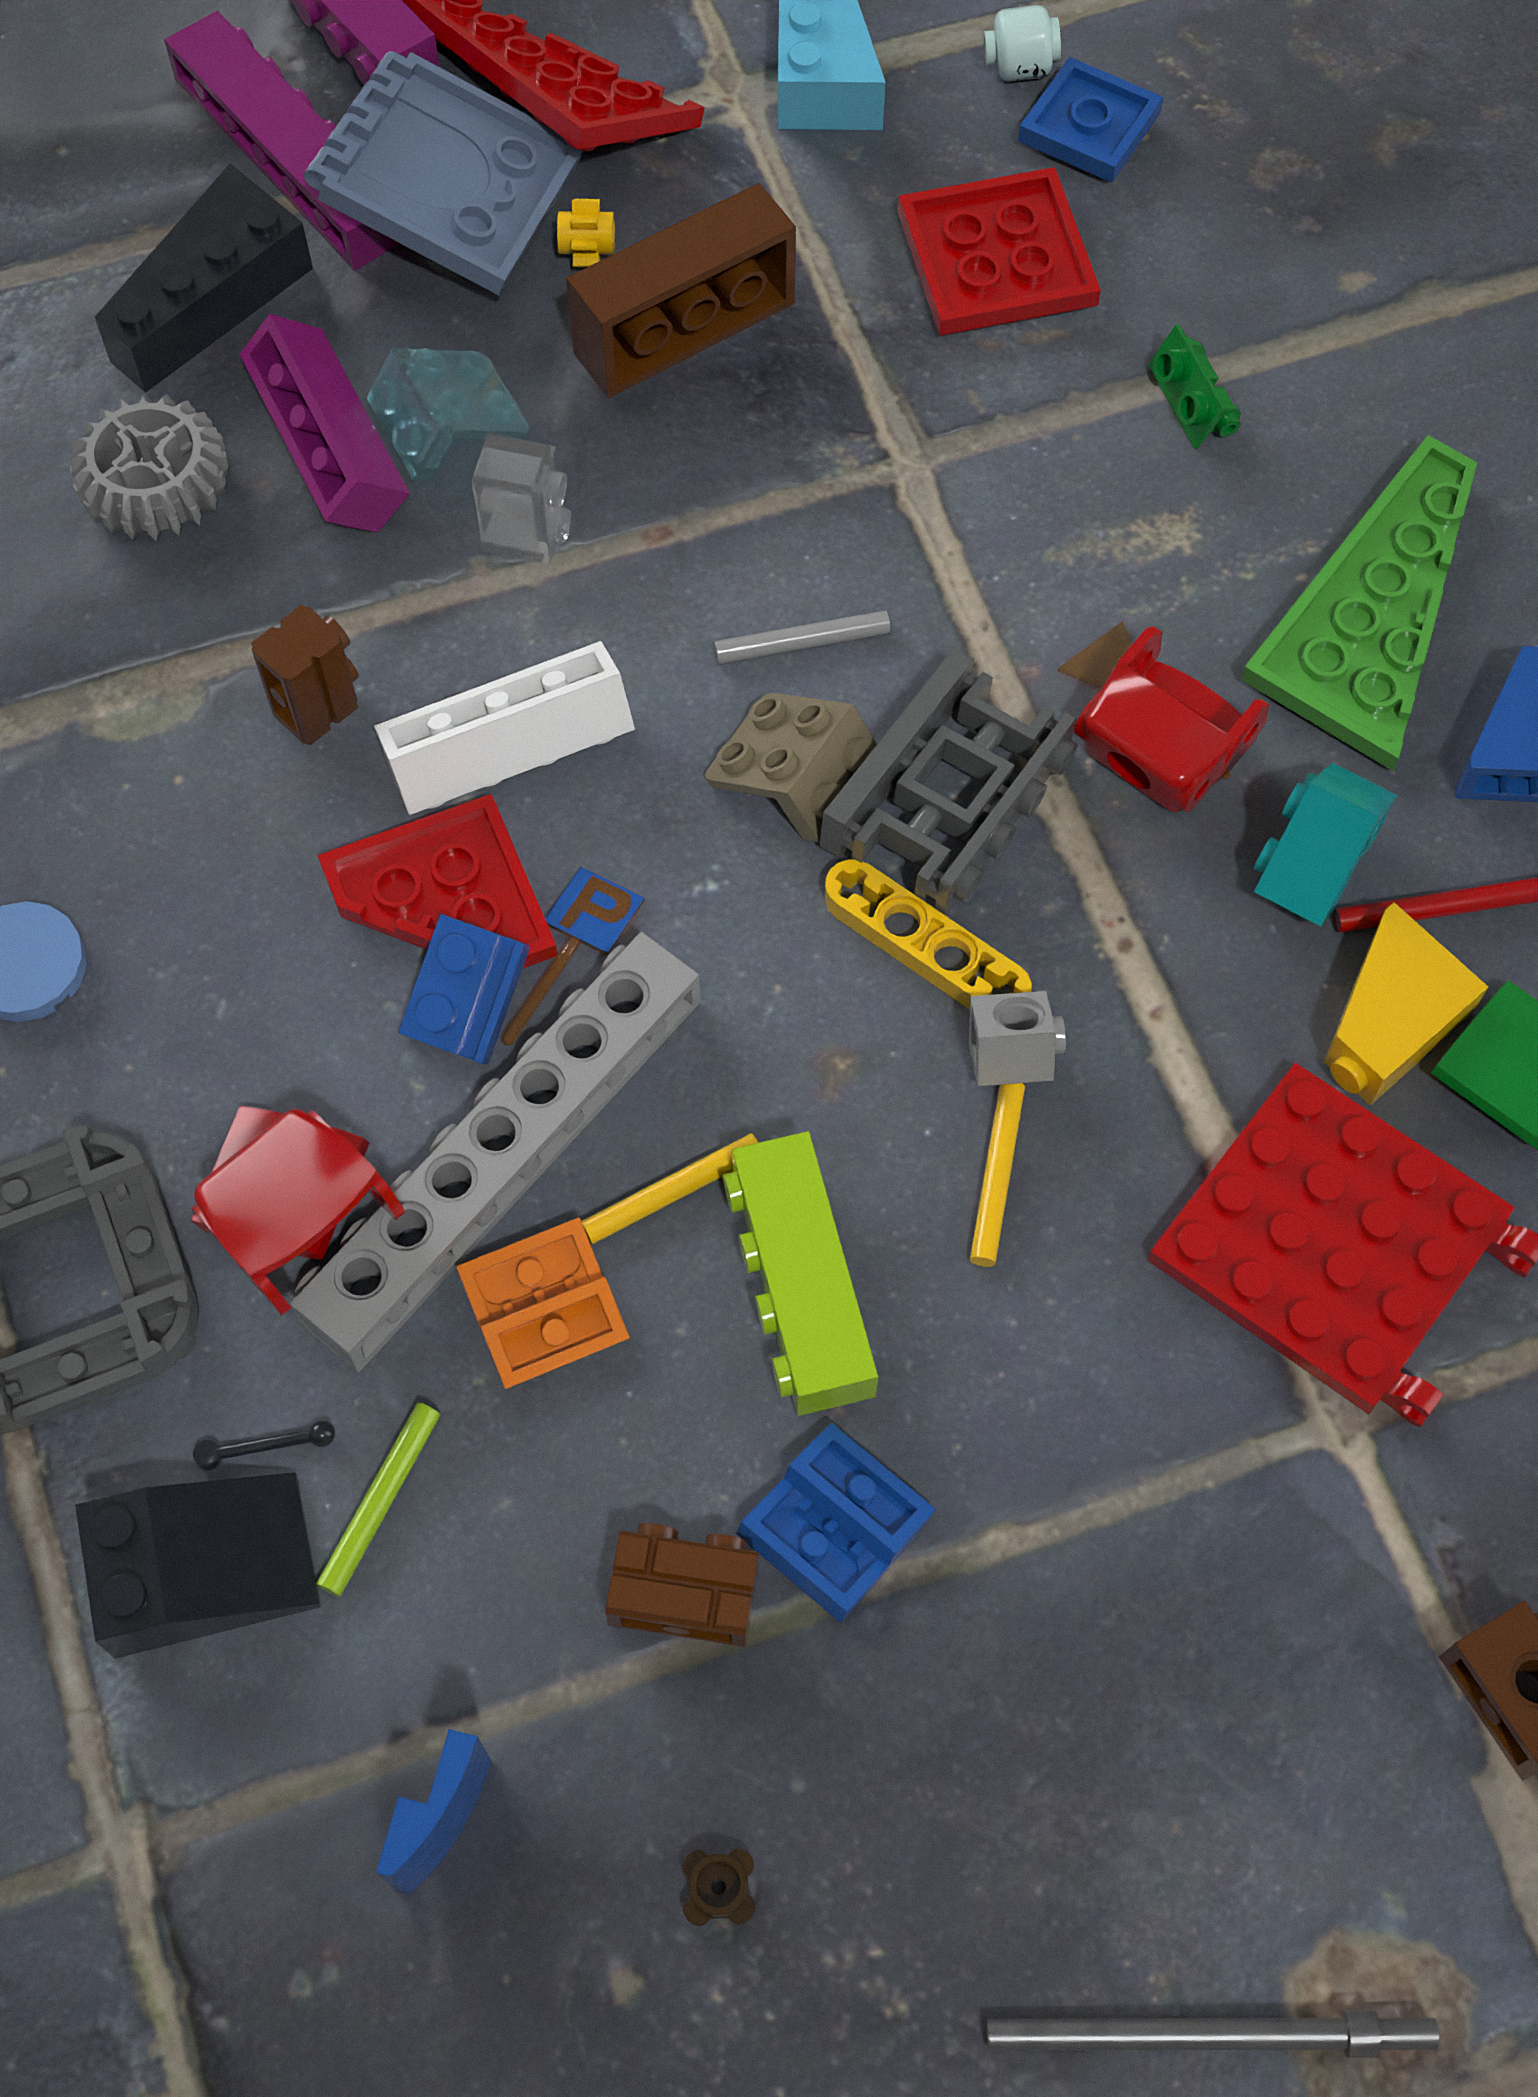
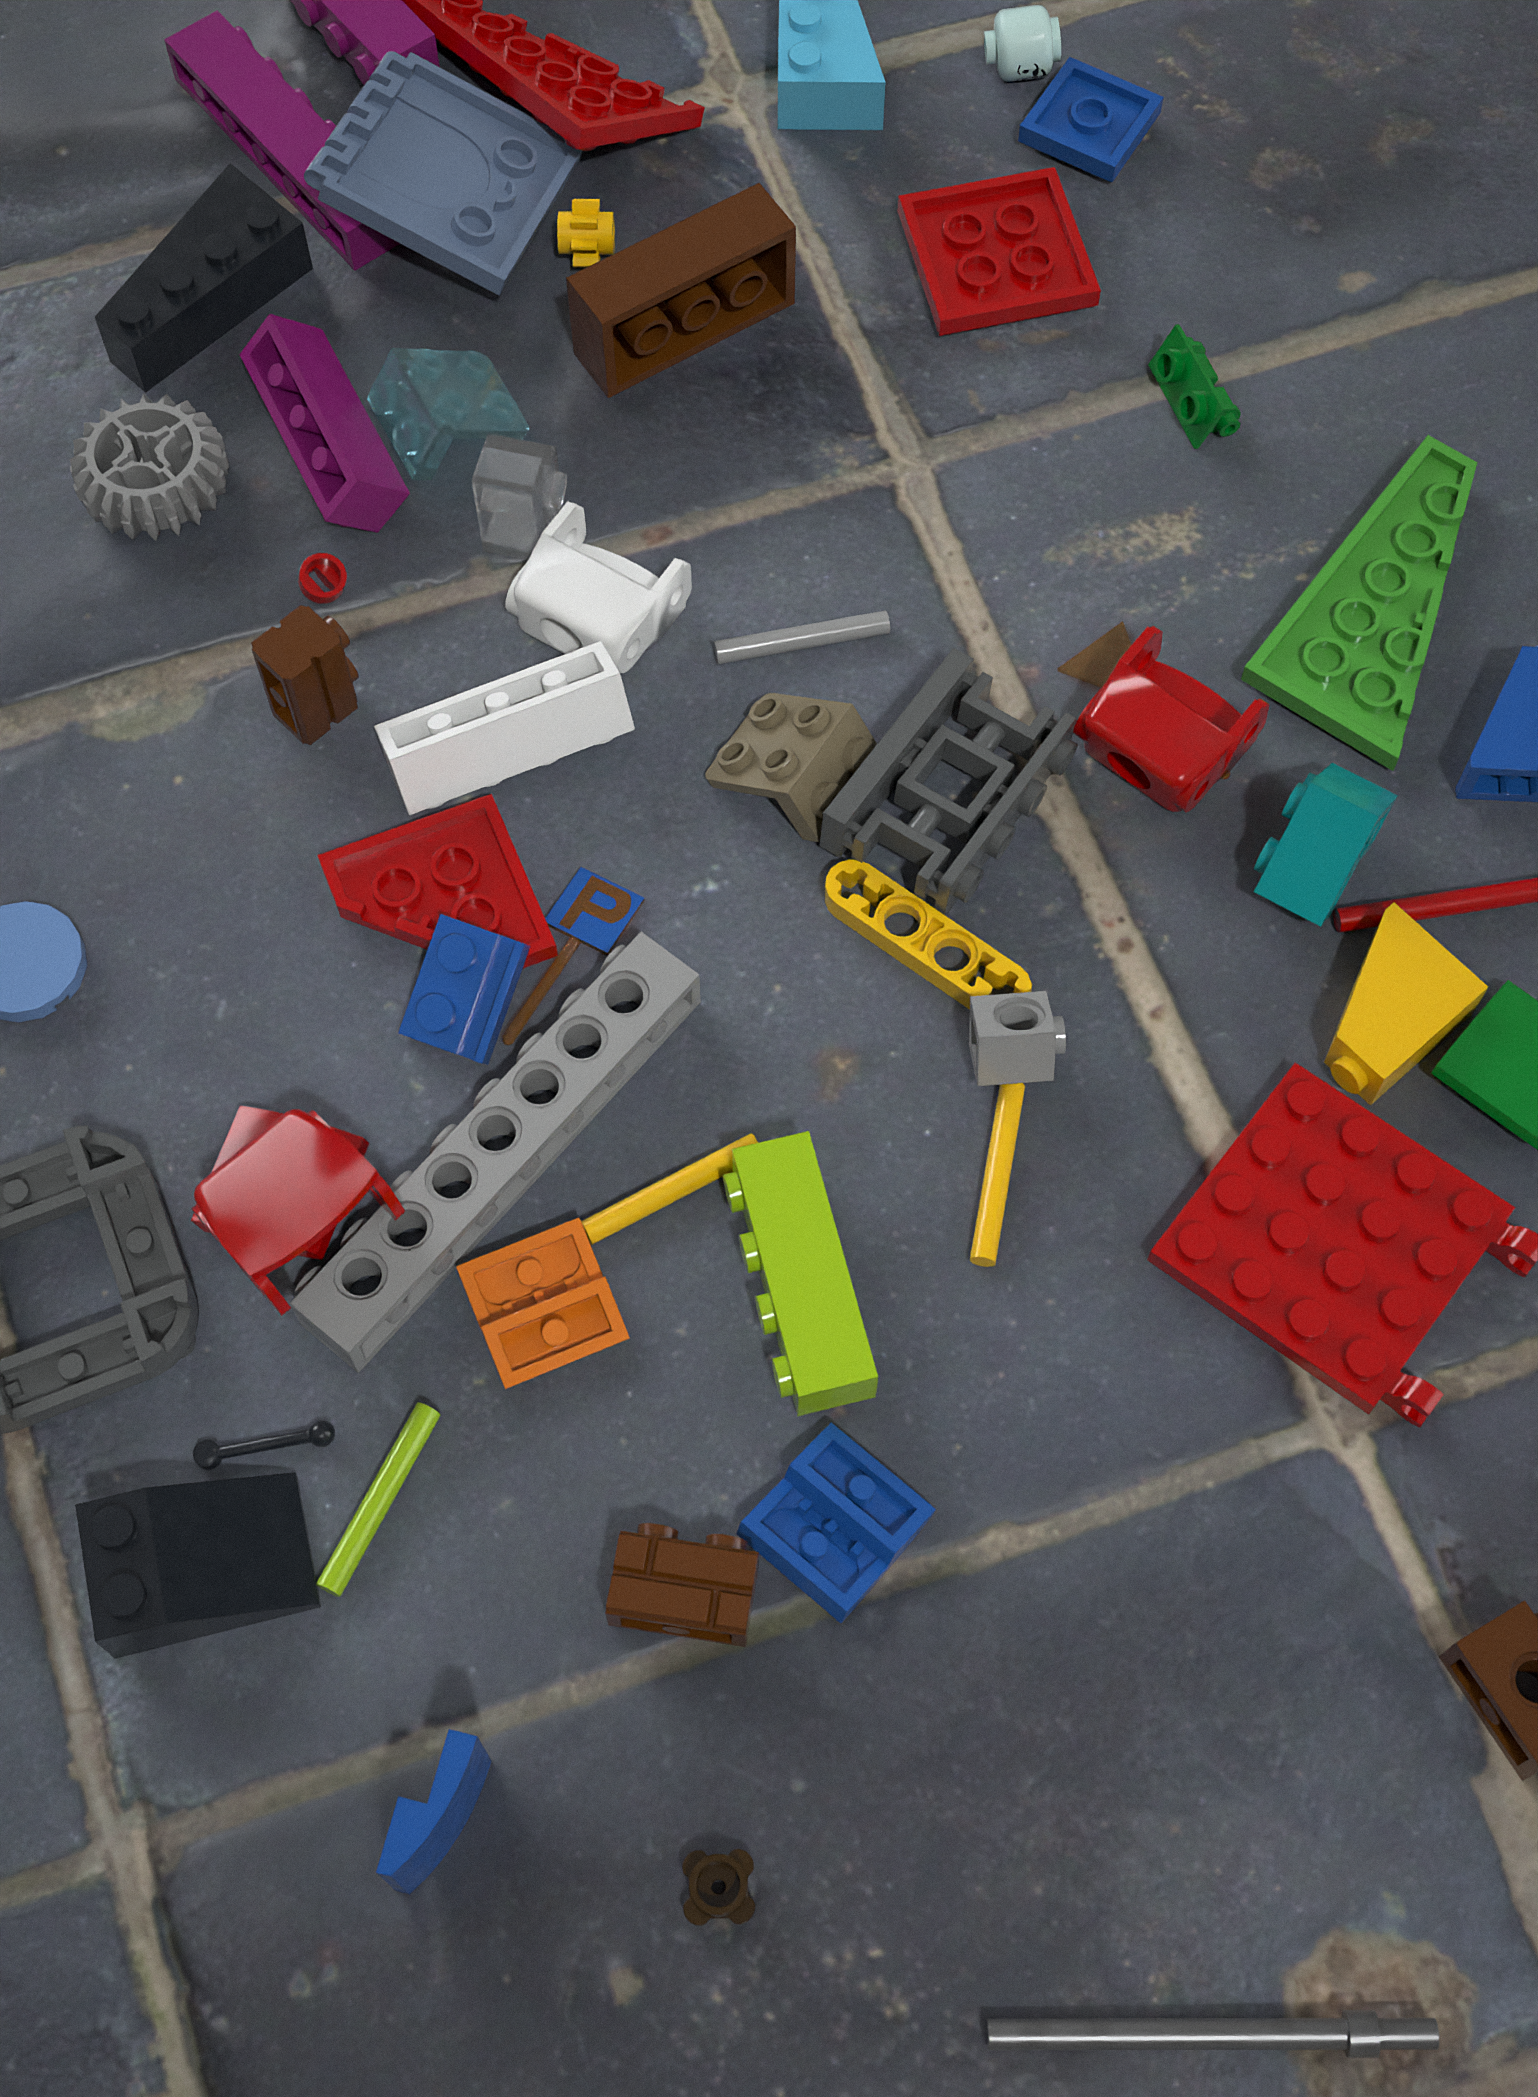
(329, 571): none -> red hinge
(588, 595): none -> white piece

